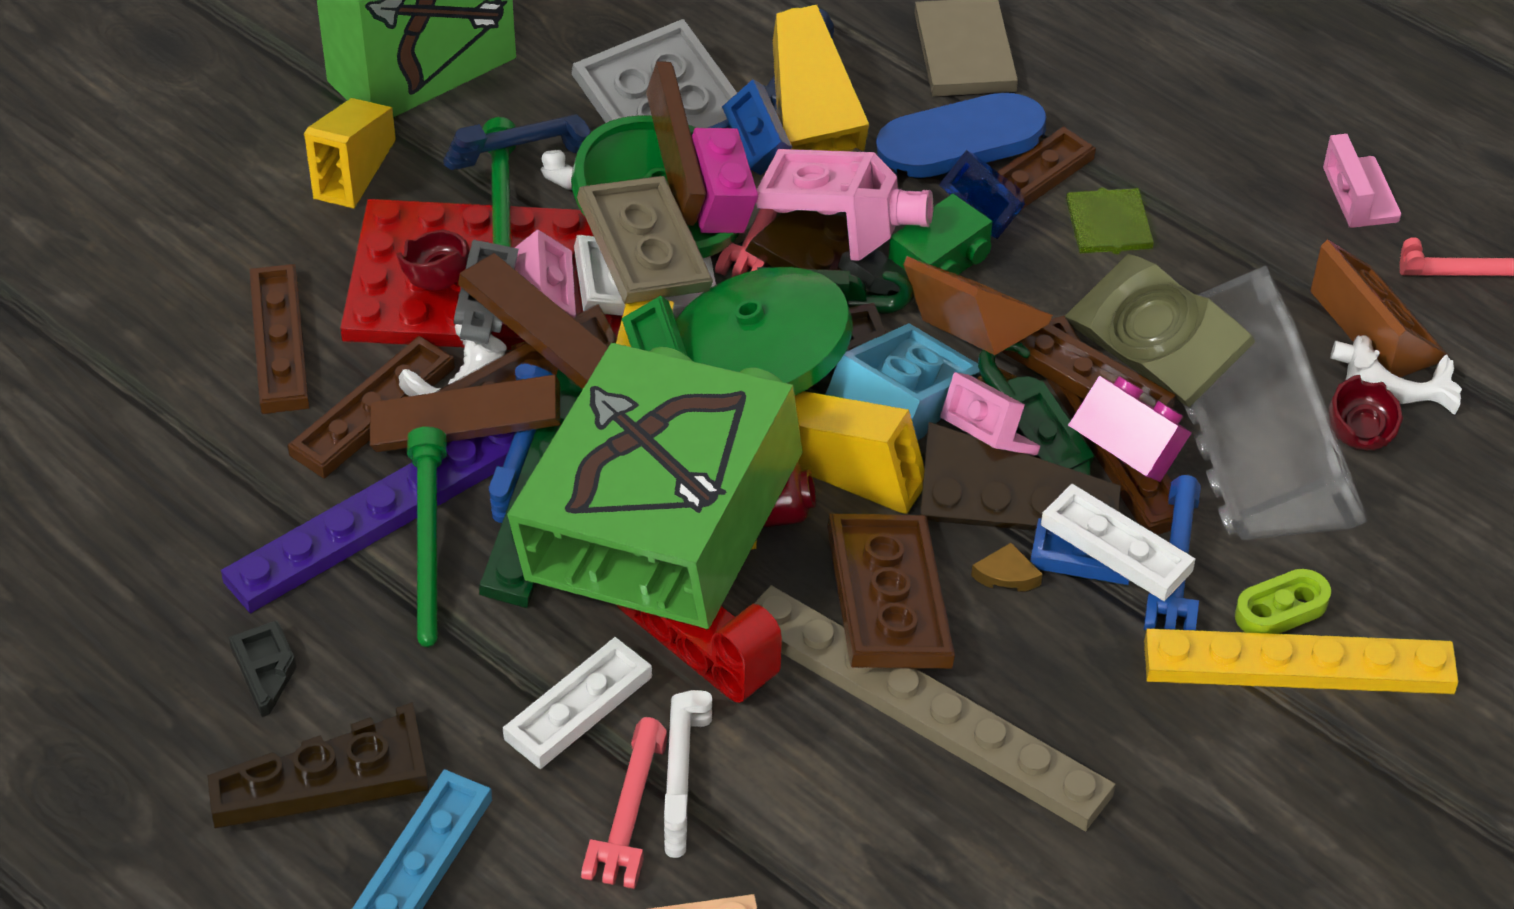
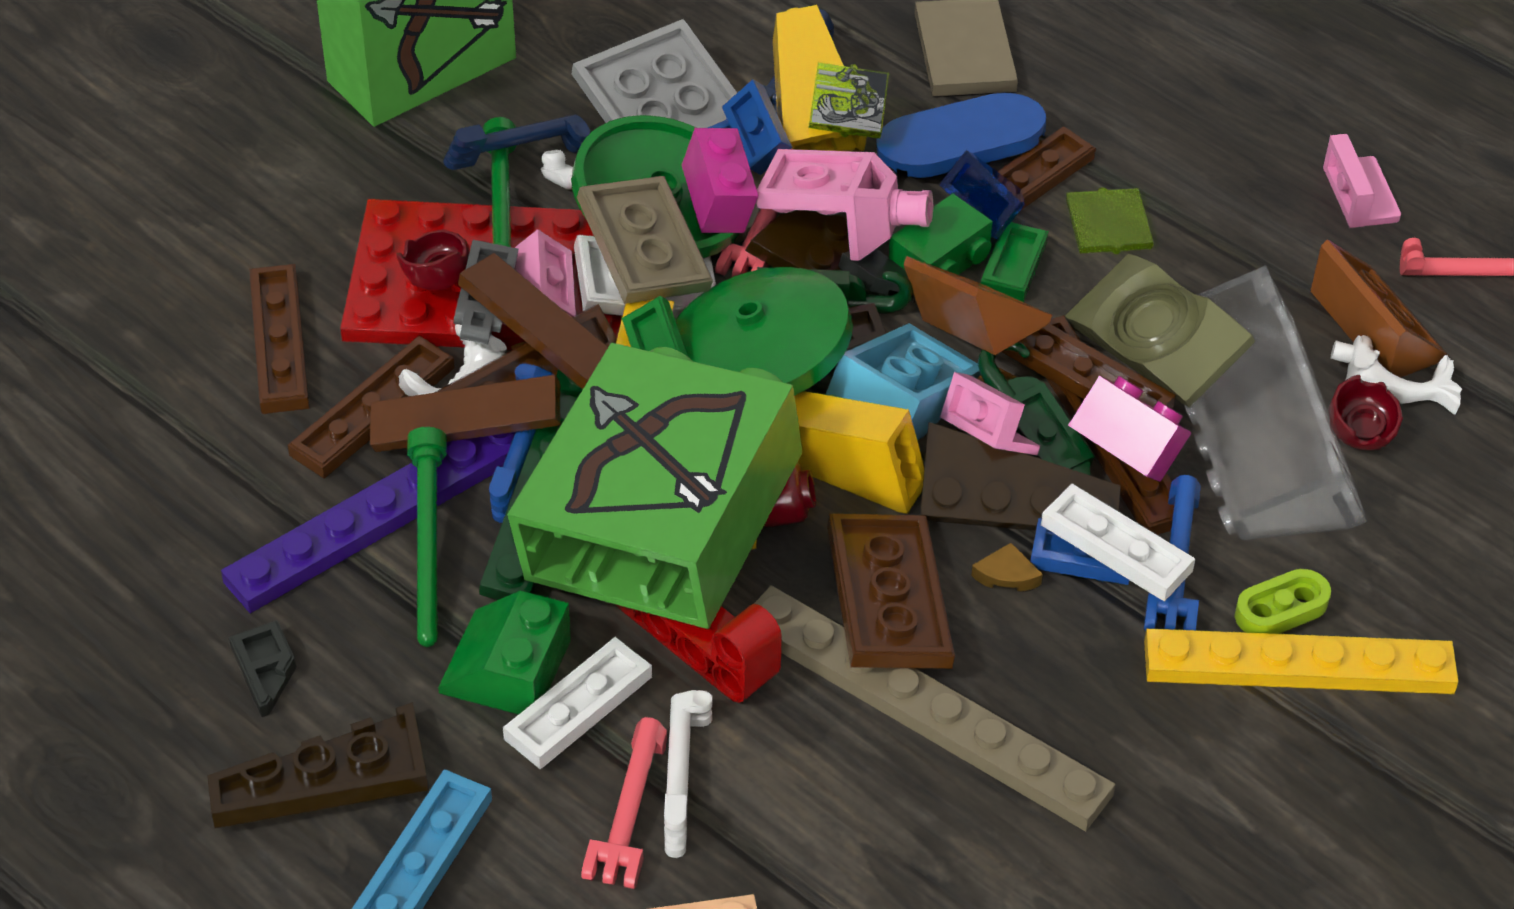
(348, 150): yellow slope -> none
(509, 652): none -> green slope
(675, 141): reddish brown tile -> none
(849, 100): none -> piece
(1015, 260): none -> green tile

